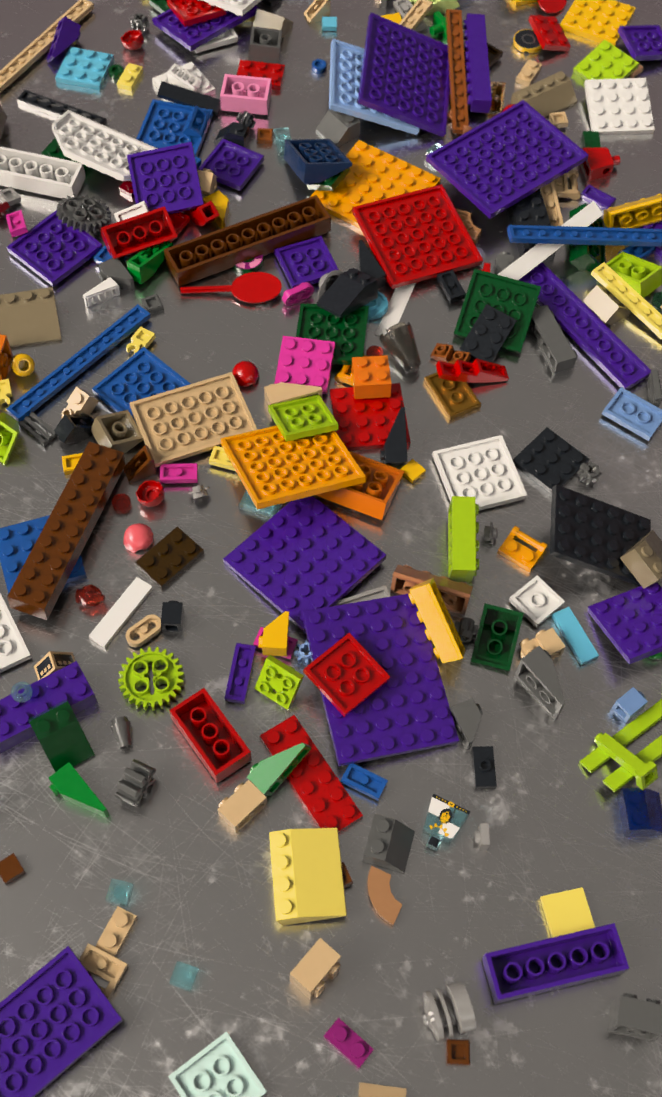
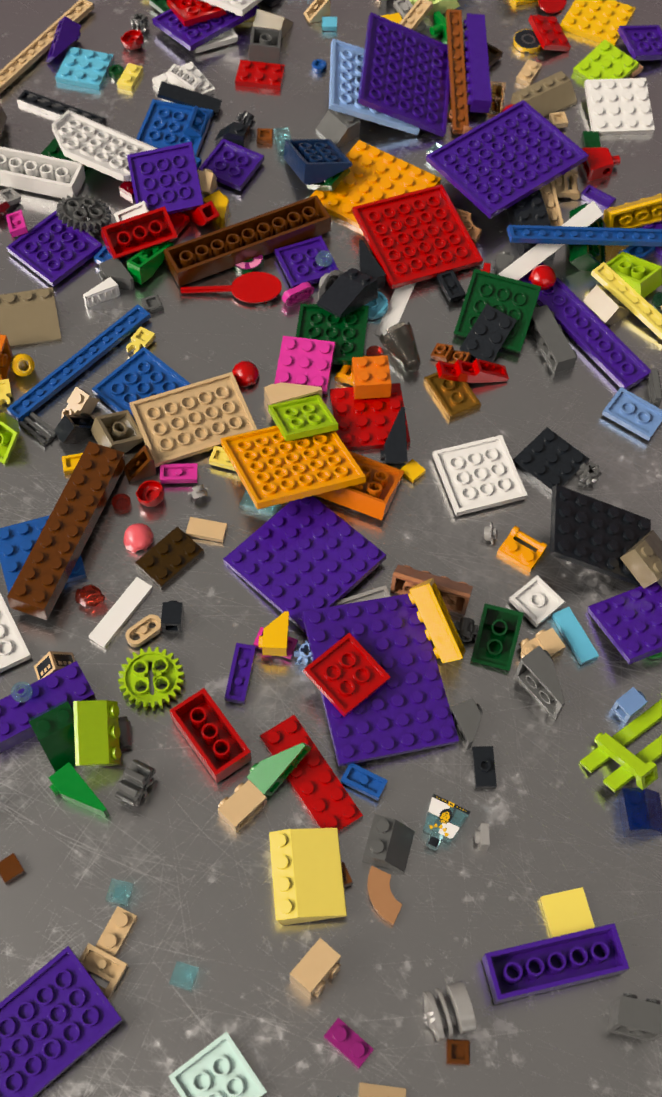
(96, 733): none -> lime slope
(206, 529): none -> tan tile
(245, 94): bright pink brick -> none
(283, 680): lime plate -> none
(324, 258): none -> clear light blue plate
(462, 539): lime brick -> none
(543, 276): none -> red hair

